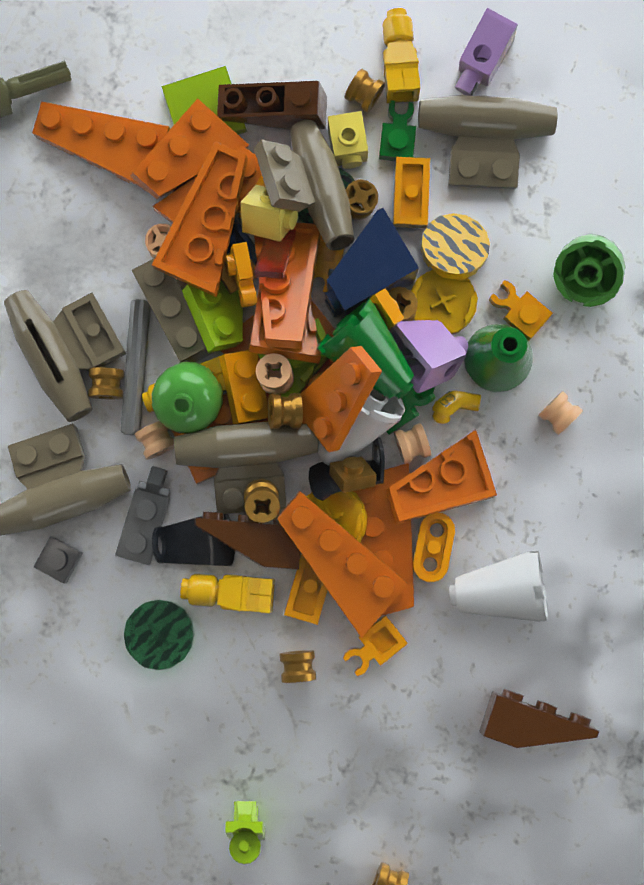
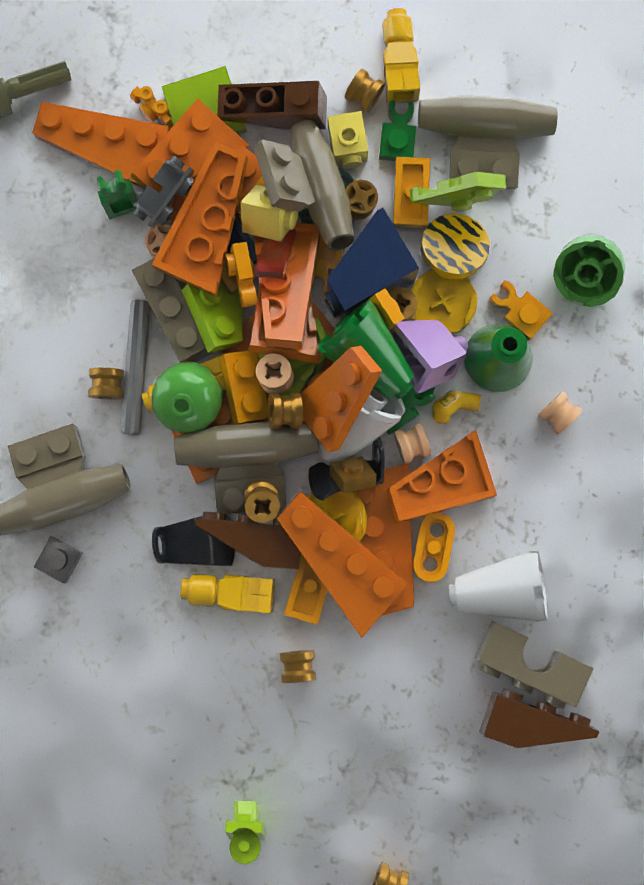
(62, 347): dark tan plate -> none
(116, 195): none -> green plate
(144, 514): dark grey hinge -> none
(150, 107): none -> light orange piece
(155, 440): light nougat wheel -> none
(159, 634): clear green tile -> none
(174, 183): none -> dark grey hinge
(379, 642): light orange plate -> none
(461, 191): none -> lime wing
(489, 42): lavender torso -> none
(560, 679): none -> dark tan arch

